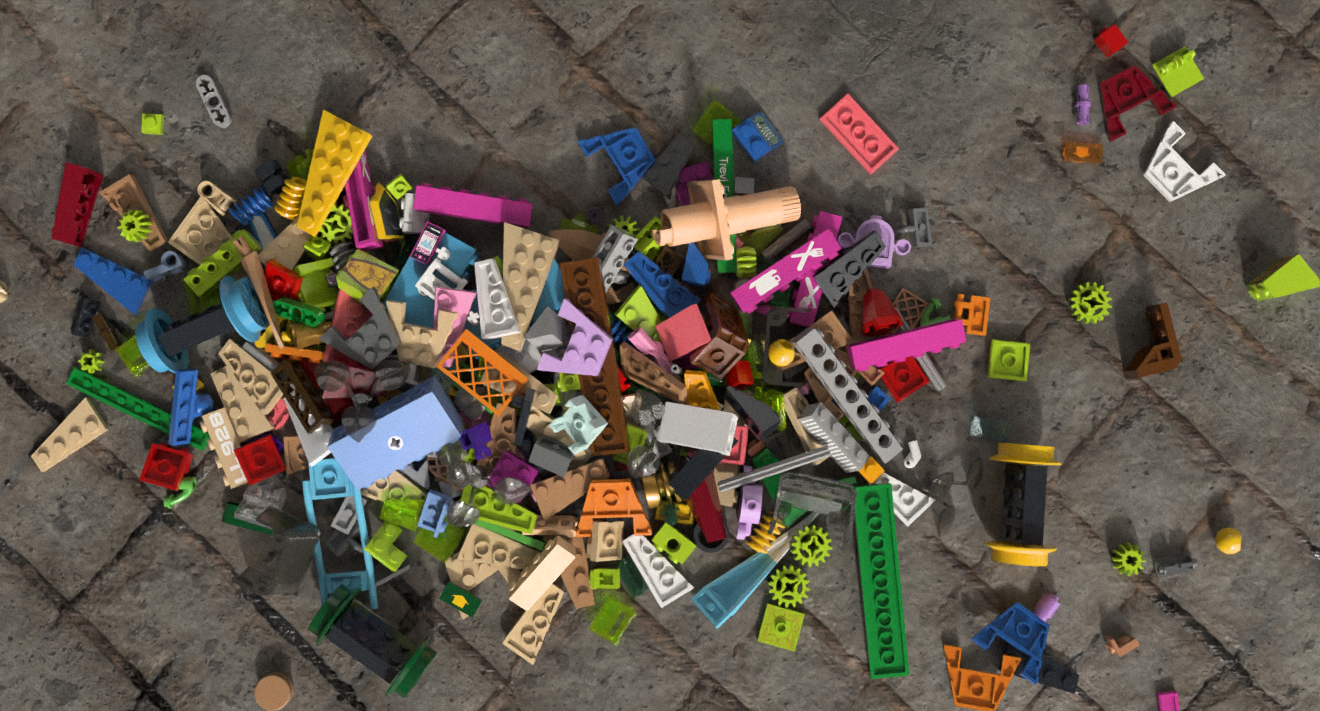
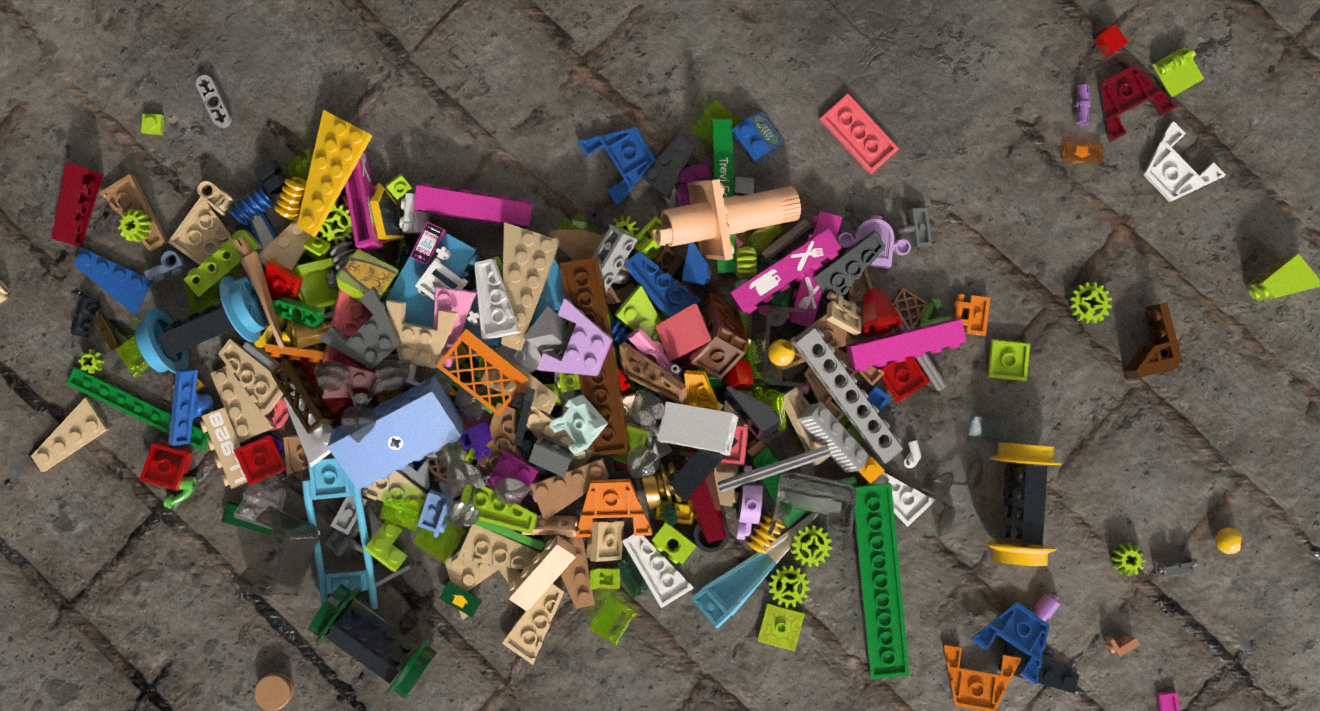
(844, 313): none -> tan plate

